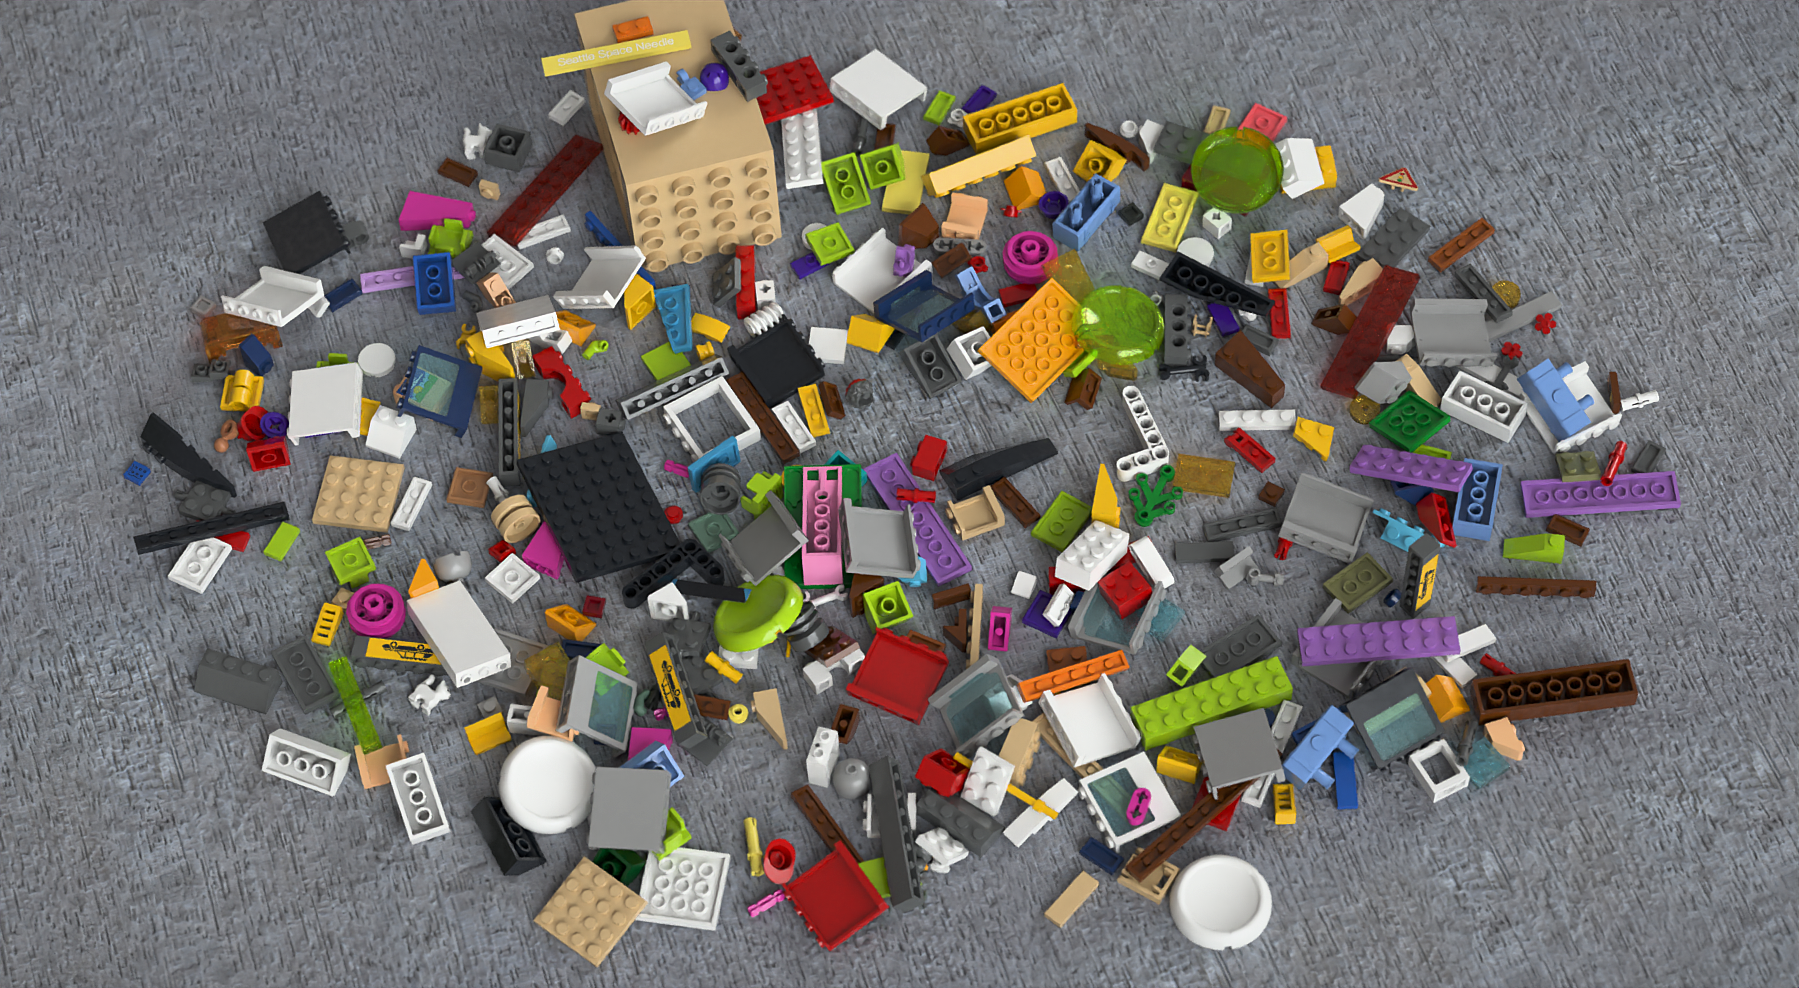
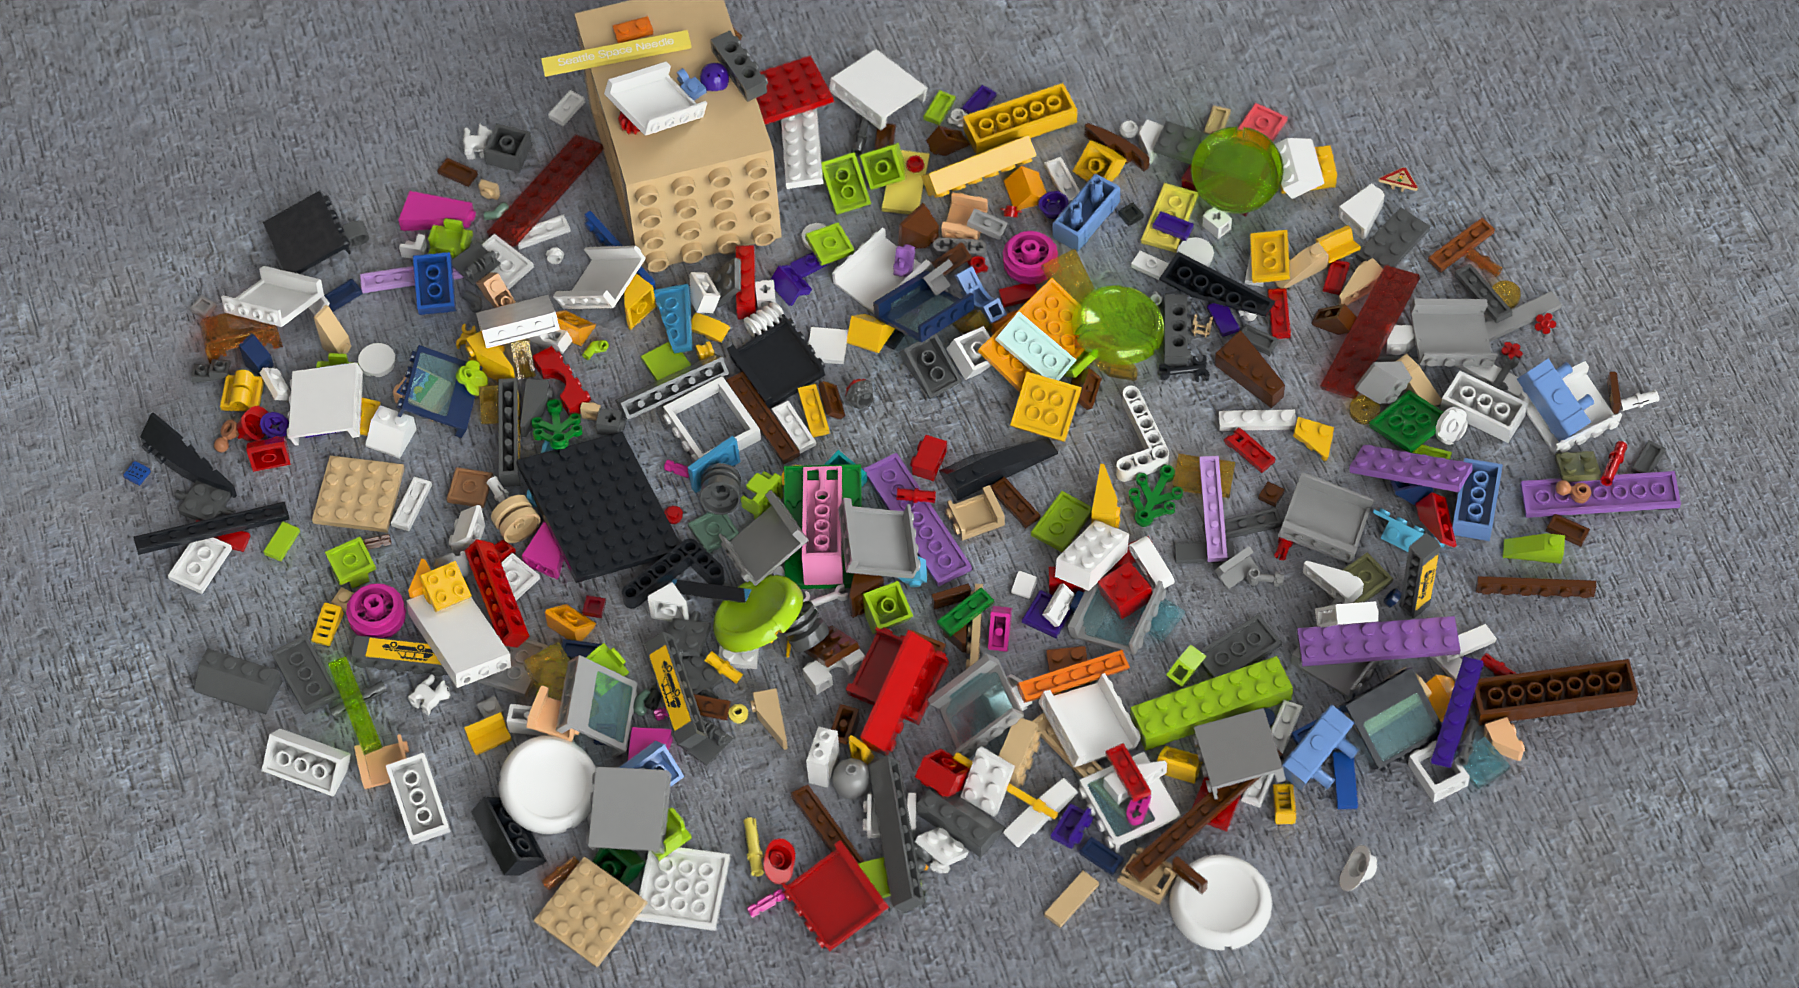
(275, 383): none -> white plate
(331, 333): none -> tan slope
(444, 586): none -> yellow plate
(467, 529): none -> white slope
(472, 377): none -> lime plate
(495, 215): none -> sand green arm
(496, 593): none -> red brick
(558, 439): none -> green plant
(560, 873): none -> clear orange pin
(703, 293): none -> white slope
(789, 284): none -> dark purple panel
(859, 750): none -> yellow slope
(897, 693): none -> red slope
(915, 164): none -> red plate
(937, 280): none -> light grey panel
(965, 612): none -> green tile
(987, 224): none -> light grey panel
(1035, 348): none -> light aqua plate
(1045, 407): none -> yellow plate
(1071, 826): none -> dark purple bracket
(1128, 772): none -> red tile
(1149, 771): none -> white slope
(1173, 226): none -> dark purple tile
(1189, 875): none -> reddish brown tile
(1213, 508): none -> lavender plate
(1335, 582): none -> white slope
(1346, 614): none -> white window
(1359, 868): none -> white piece
(1451, 425): none -> white tile
(1457, 712): none -> dark purple plate
(1484, 262): none -> clear orange pin
(1563, 488): none -> nougat plate

